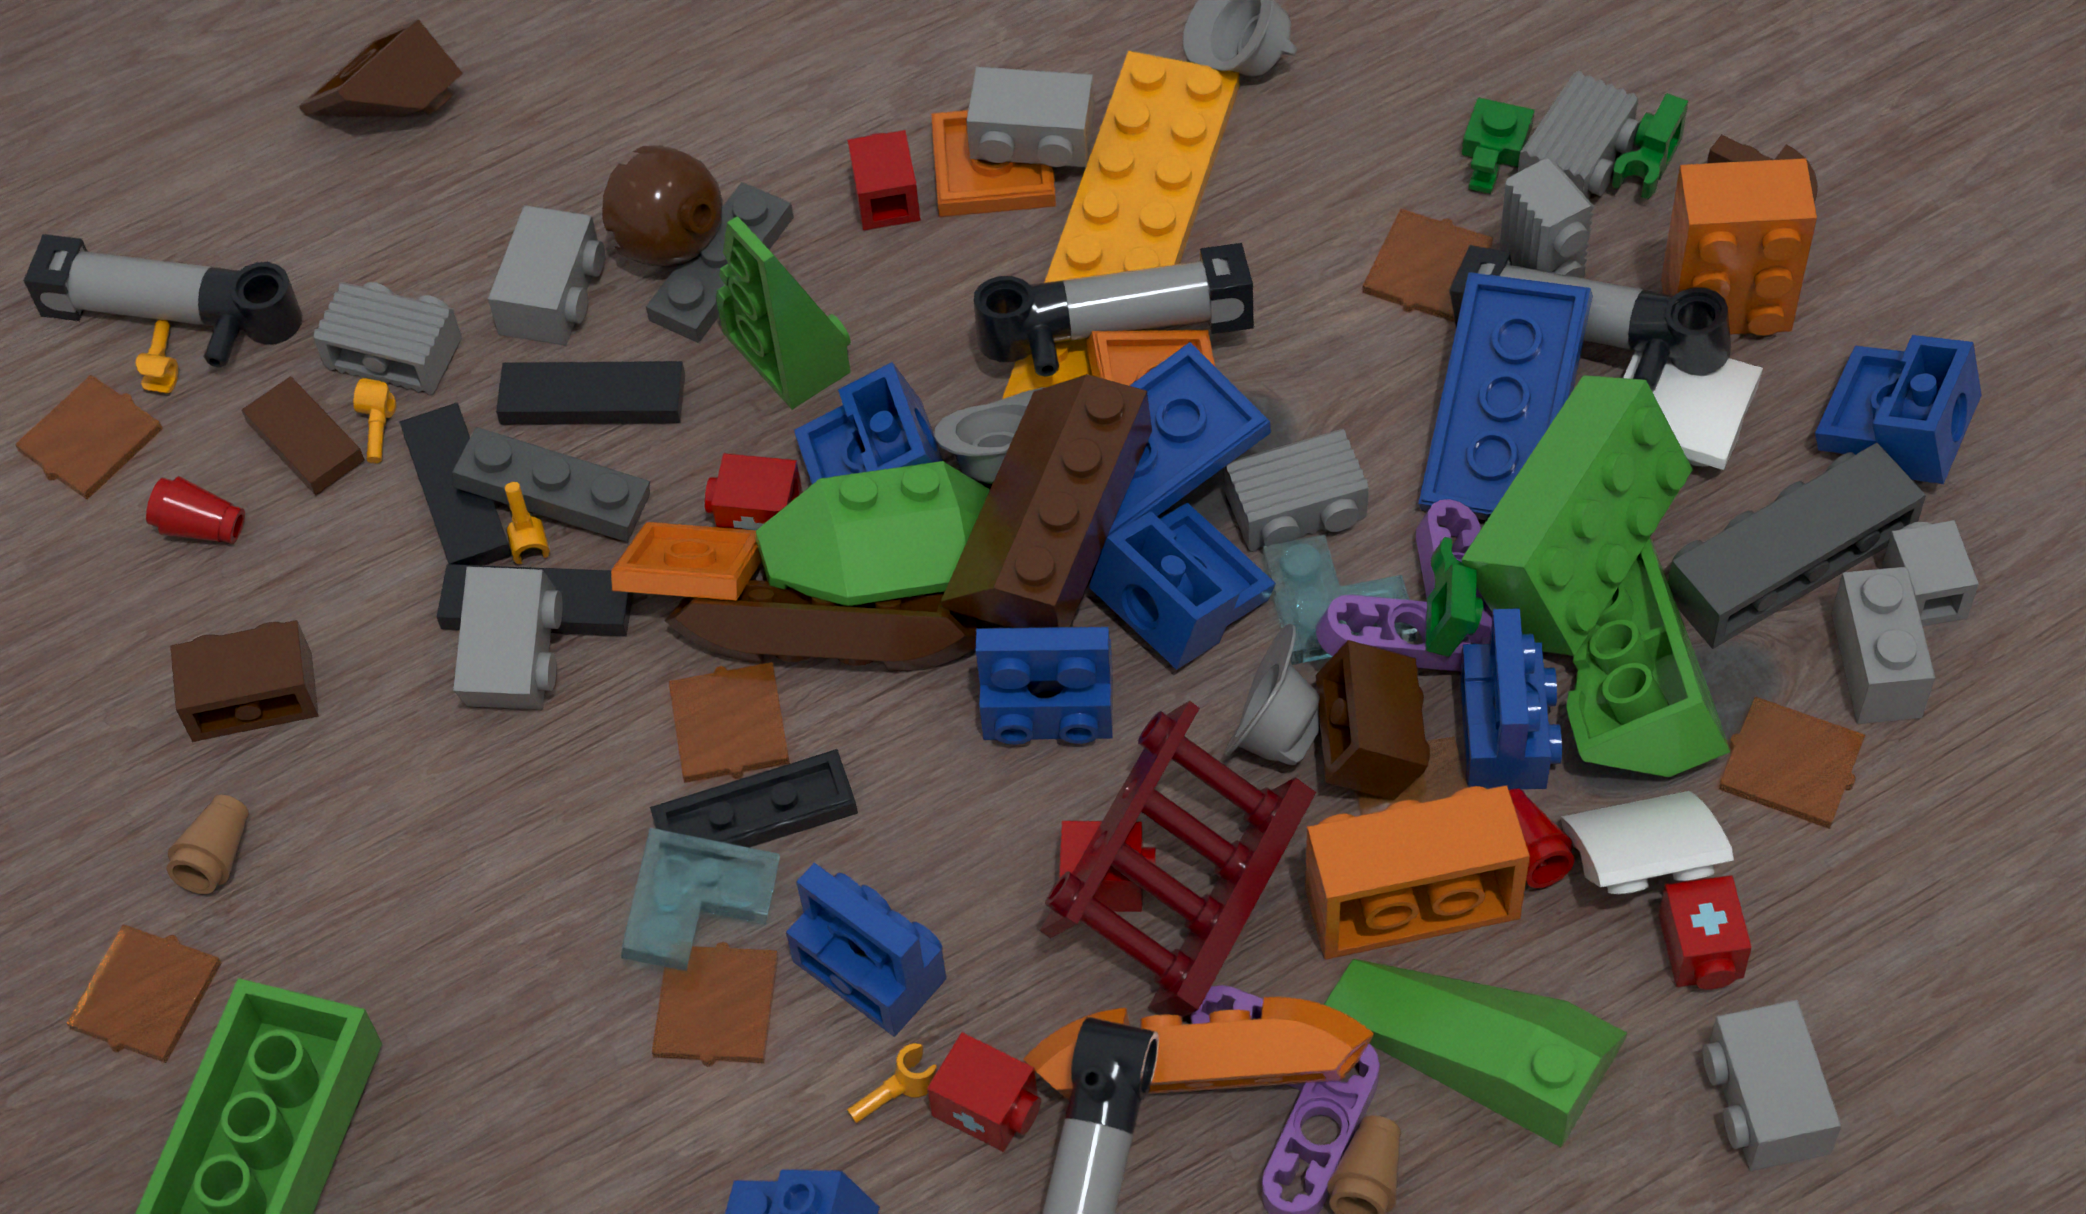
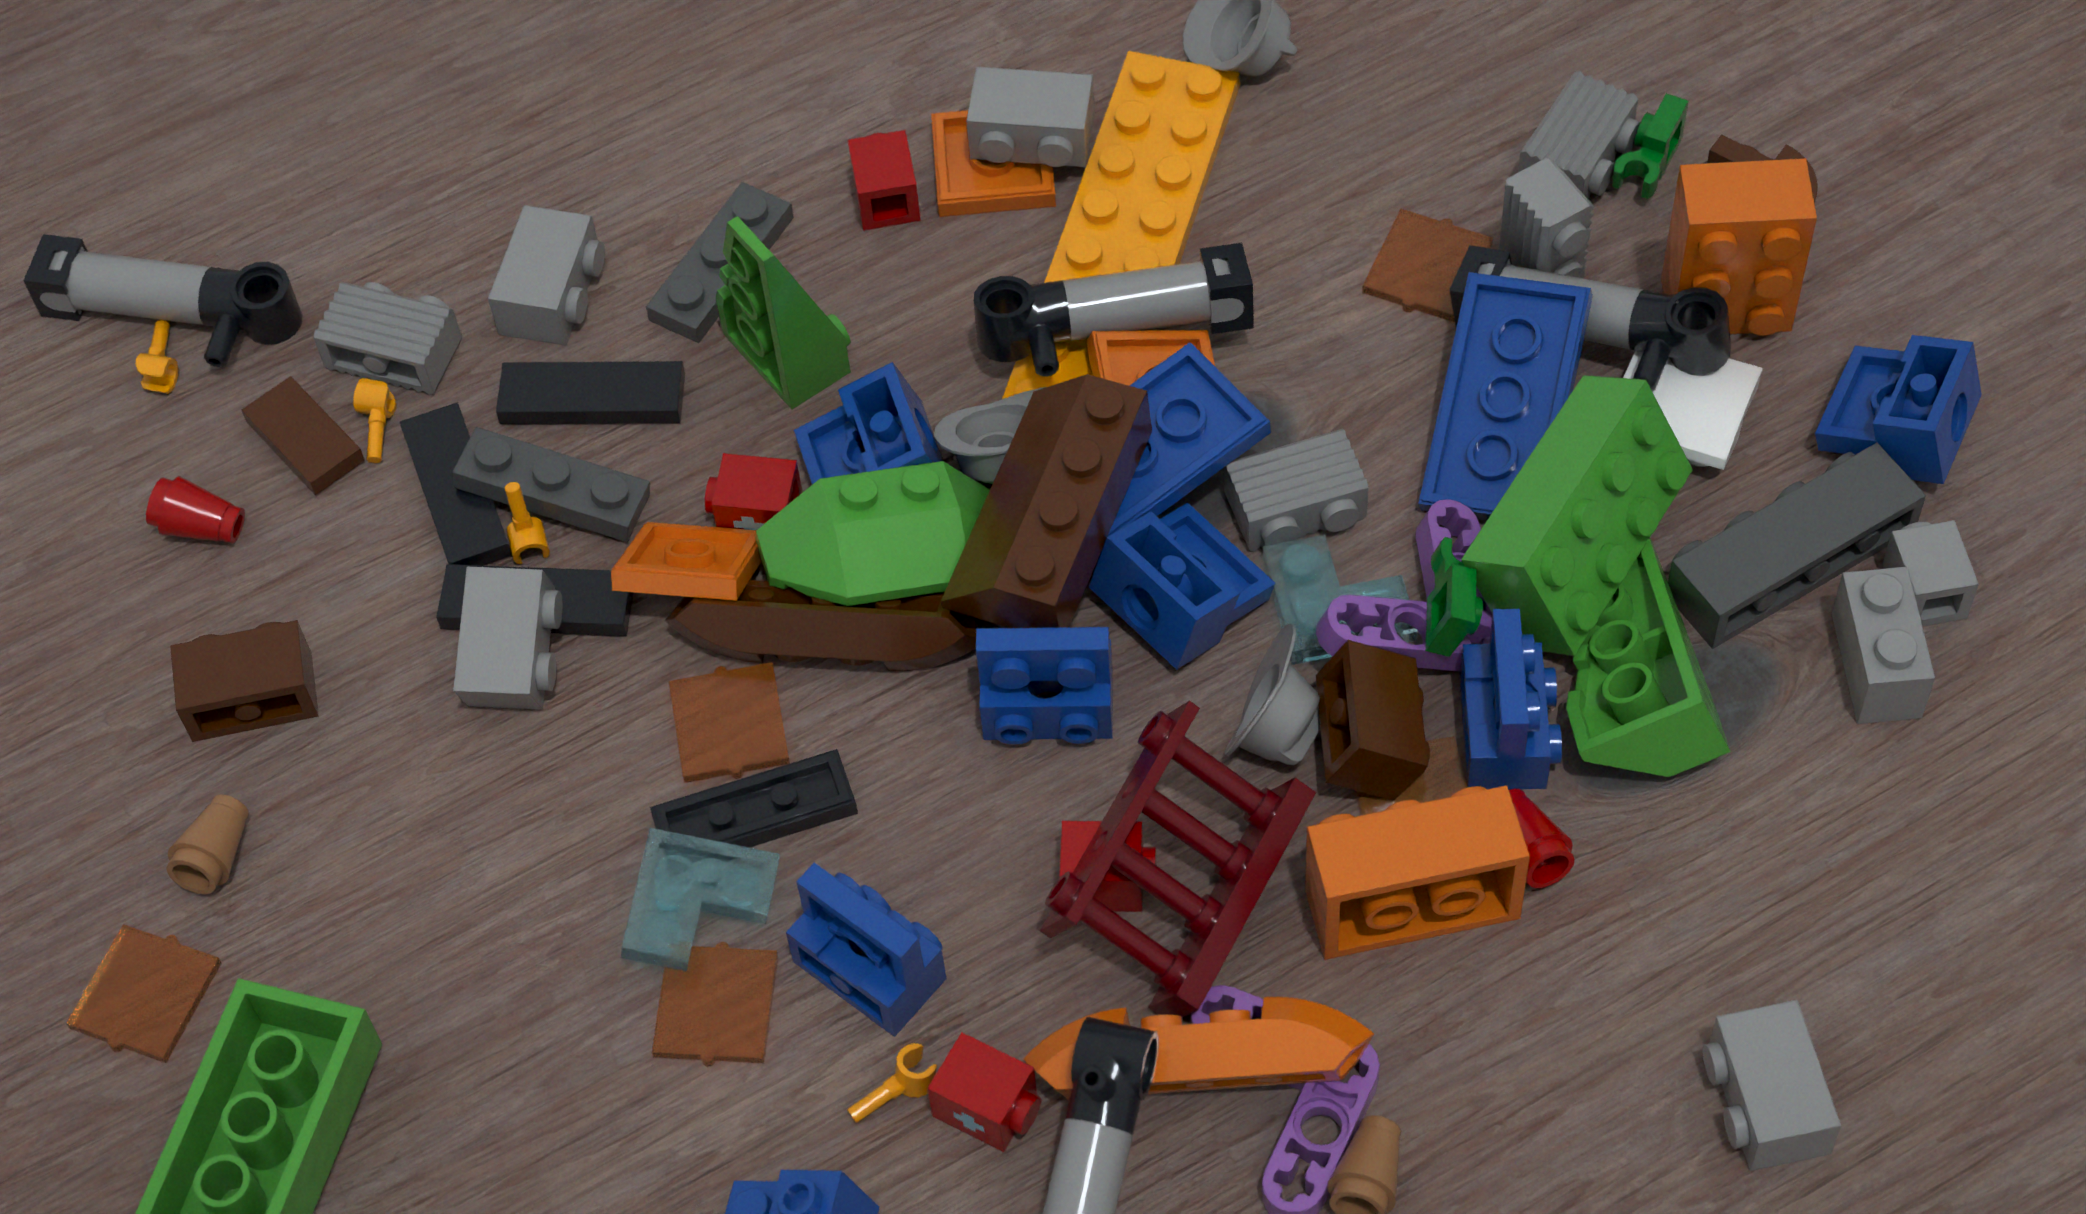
(89, 436): clear orange piece -> none
(389, 78): reddish brown slope -> none
(662, 206): reddish brown cylinder -> none
(1495, 138): green plate -> none
(1496, 1045): bright green wedge -> none
(1647, 840): white slope -> none
(1705, 932): red brick -> none
(1792, 762): clear orange piece -> none

